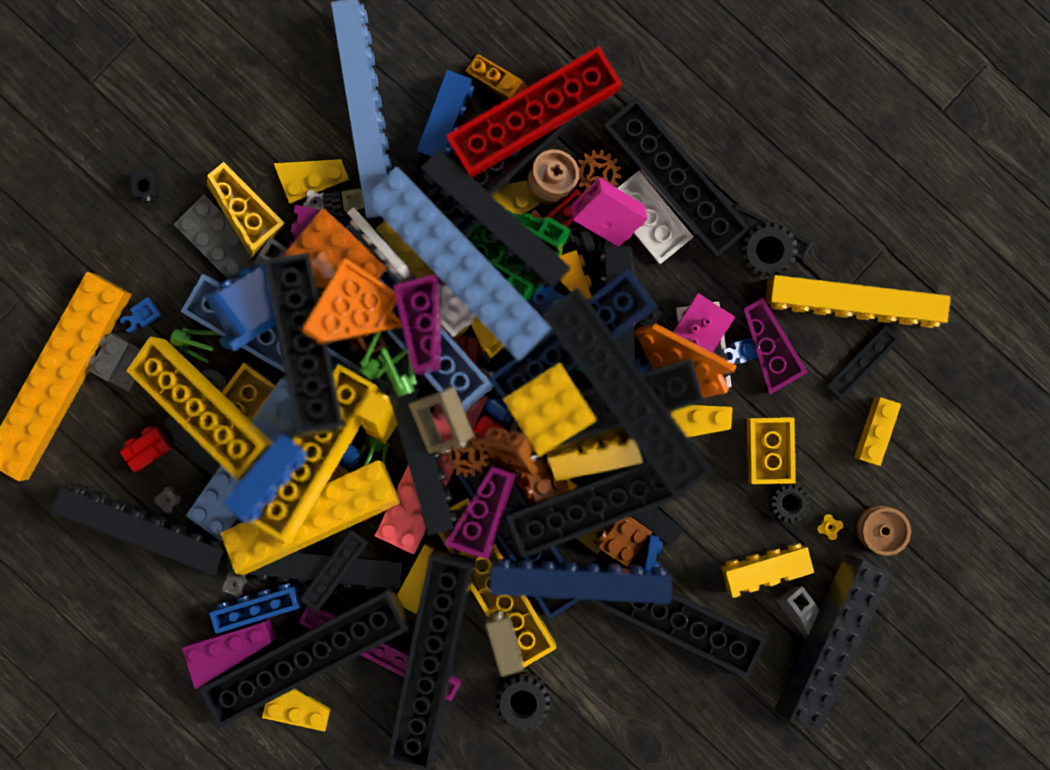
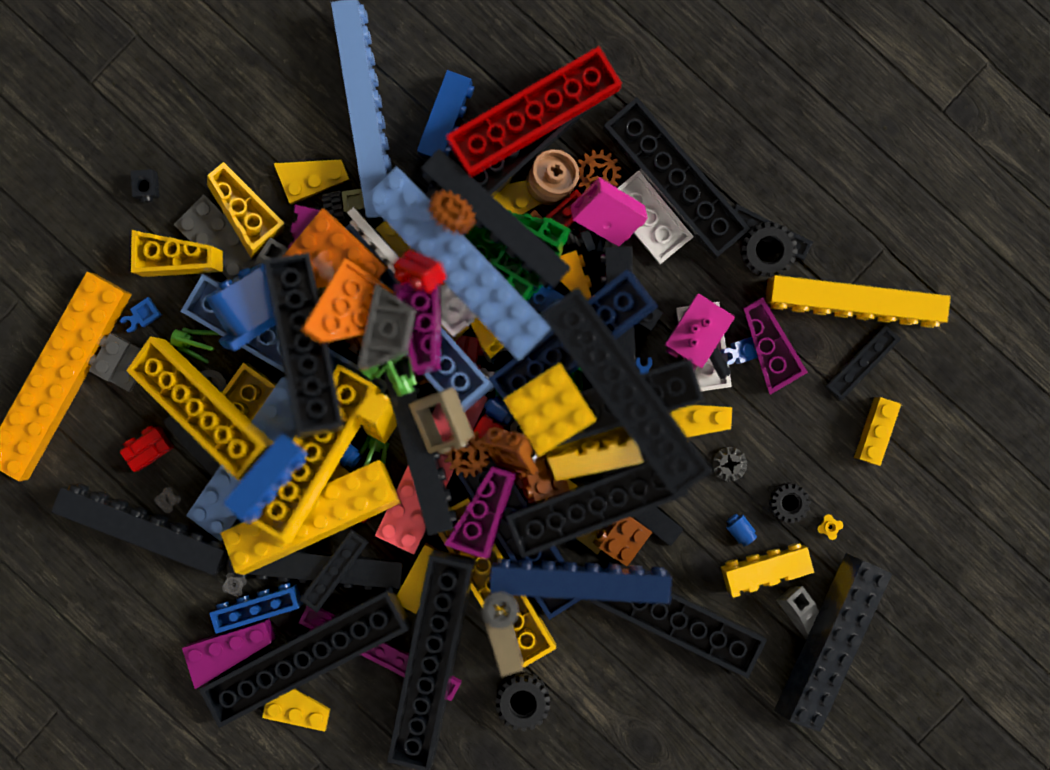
(169, 256): none -> yellow wedge
(311, 196): white plate -> none
(386, 329): none -> dark grey wing
(419, 271): none -> red brick
(451, 212): none -> dark orange gear
(495, 78): light orange slope -> none
(502, 620): none -> dark grey gear
(654, 547): blue plate -> none
(668, 348): orange wing -> none
(722, 457): none -> dark grey gear
(741, 529): none -> blue brick
(771, 450): yellow brick -> none
(896, 533): medium nougat wheel -> none

